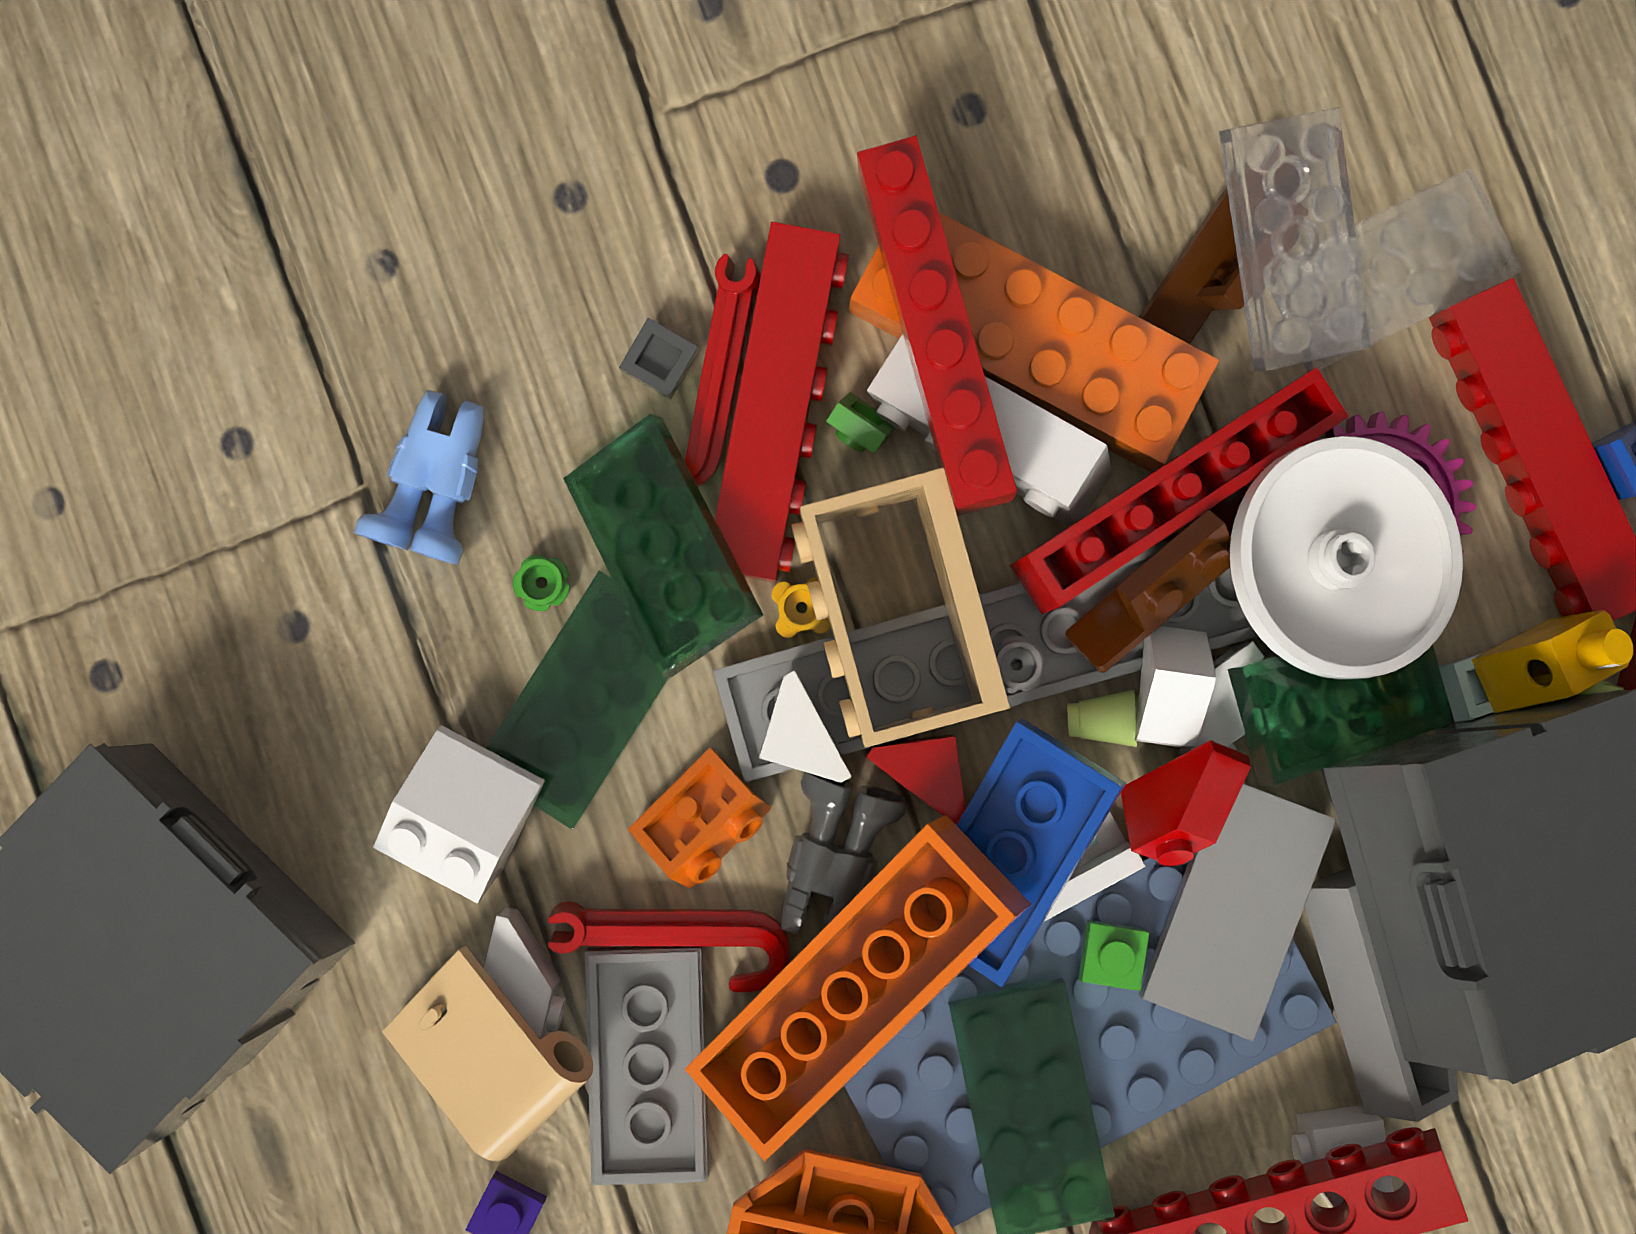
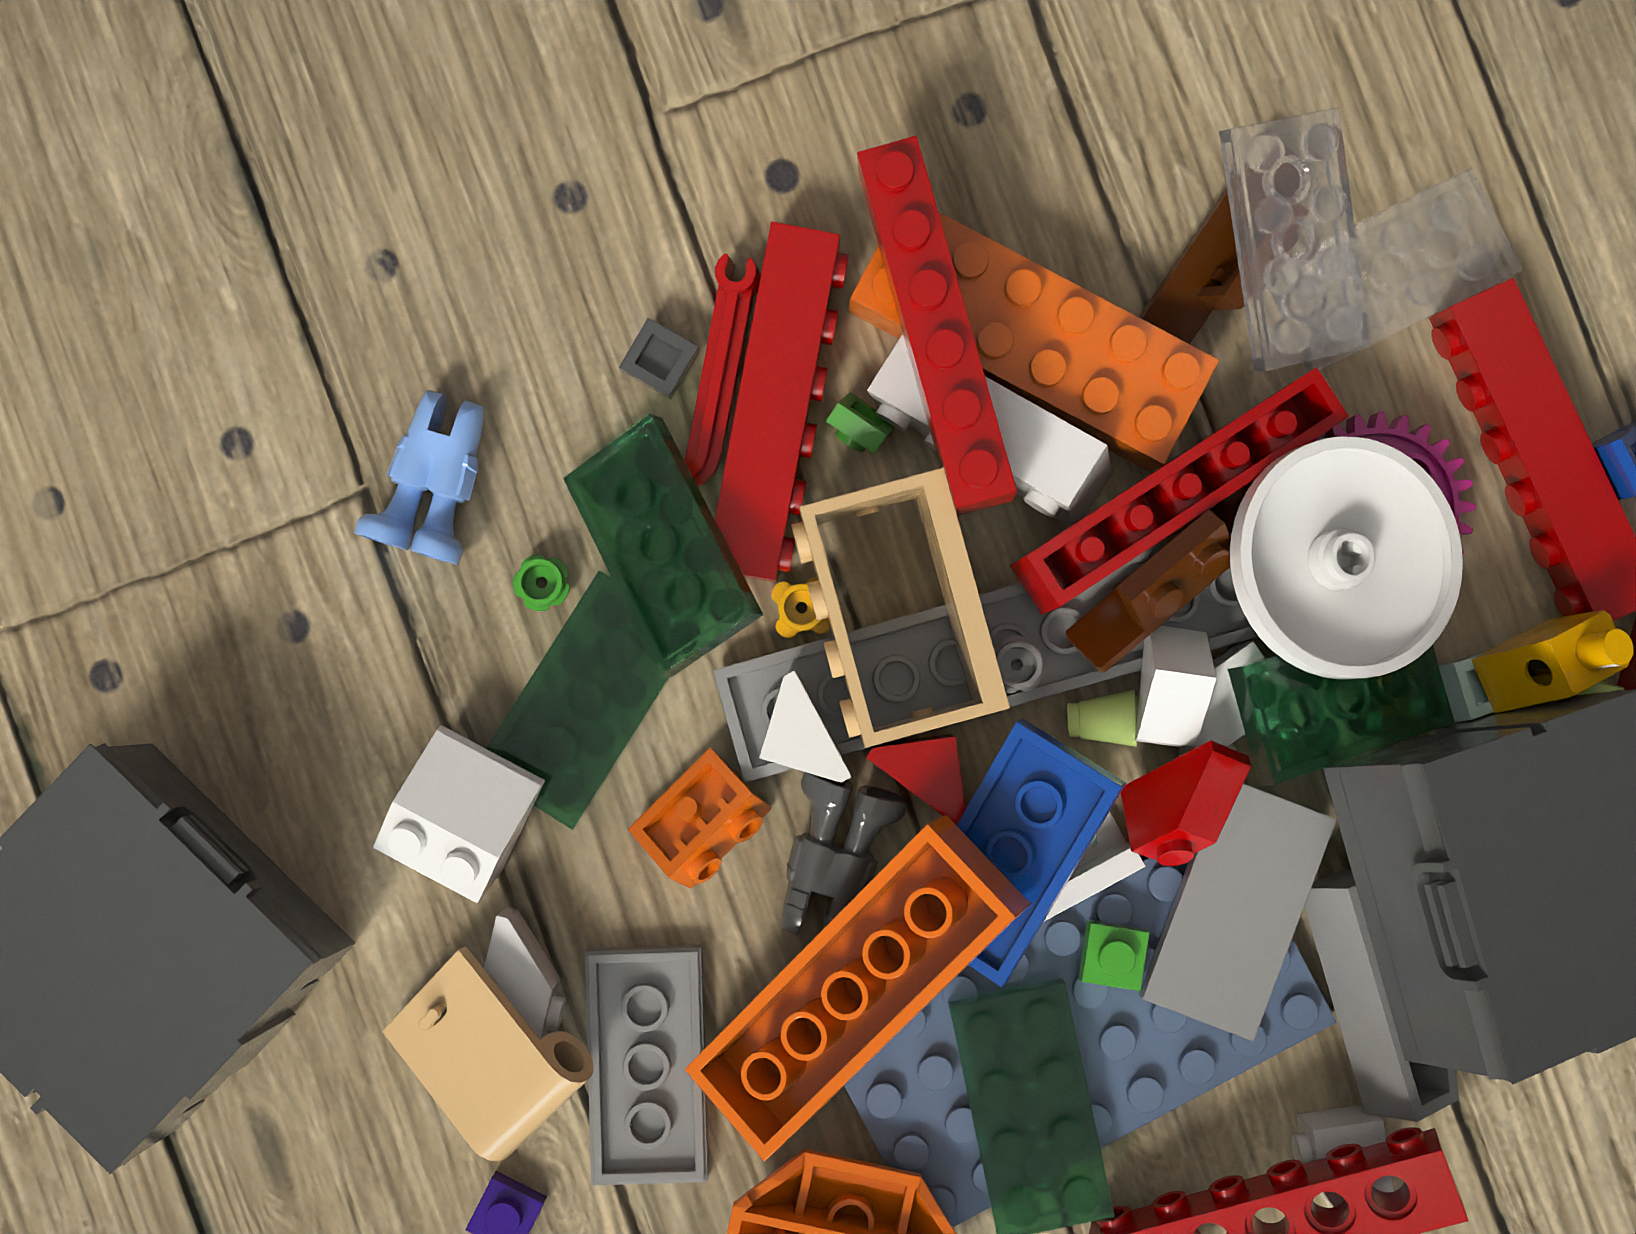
(676, 928): red piece -> none

